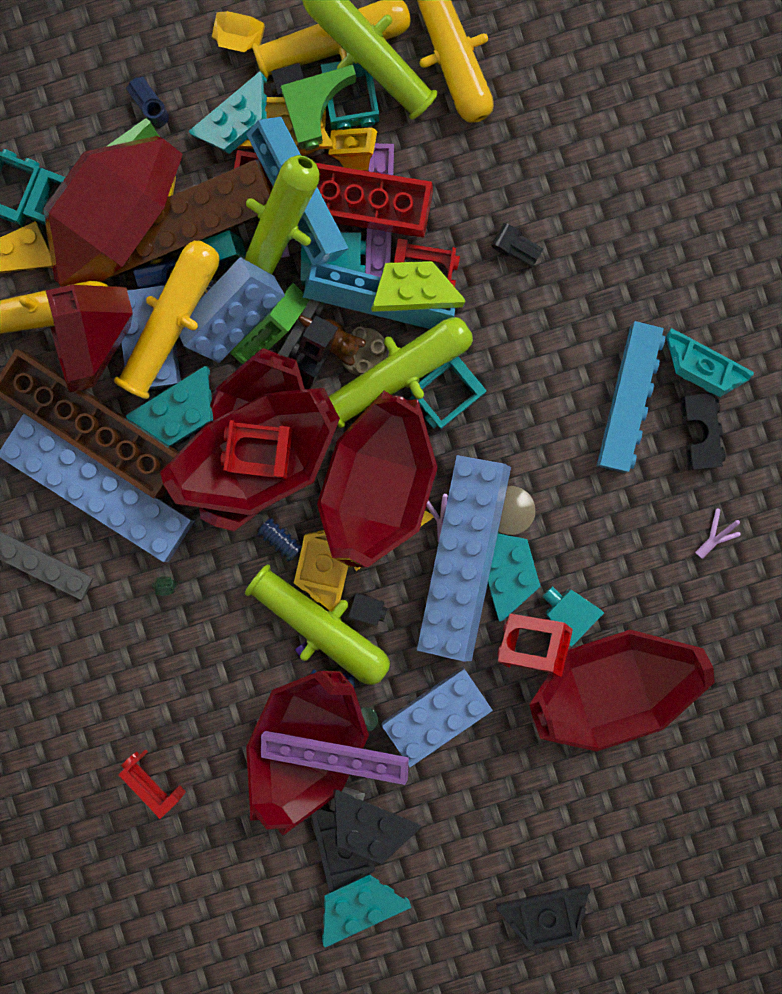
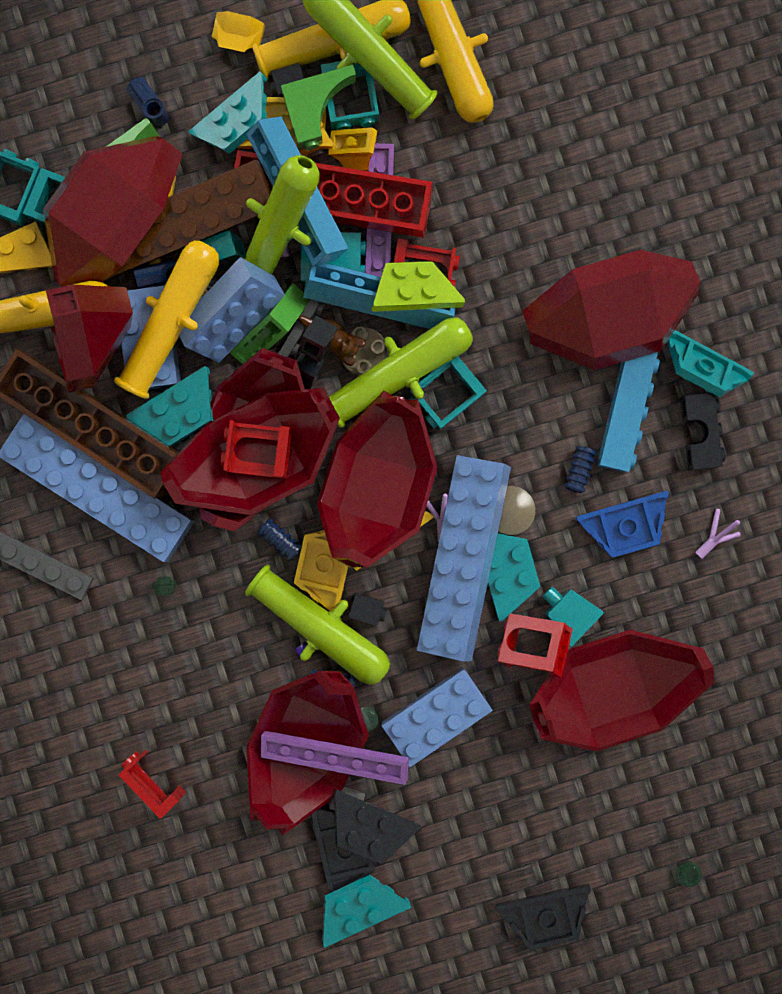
(511, 242): black piece -> none
(580, 469): none -> dark blue piece
(613, 308): none -> dark red panel
(627, 525): none -> blue wing
(689, 874): none -> clear green plate

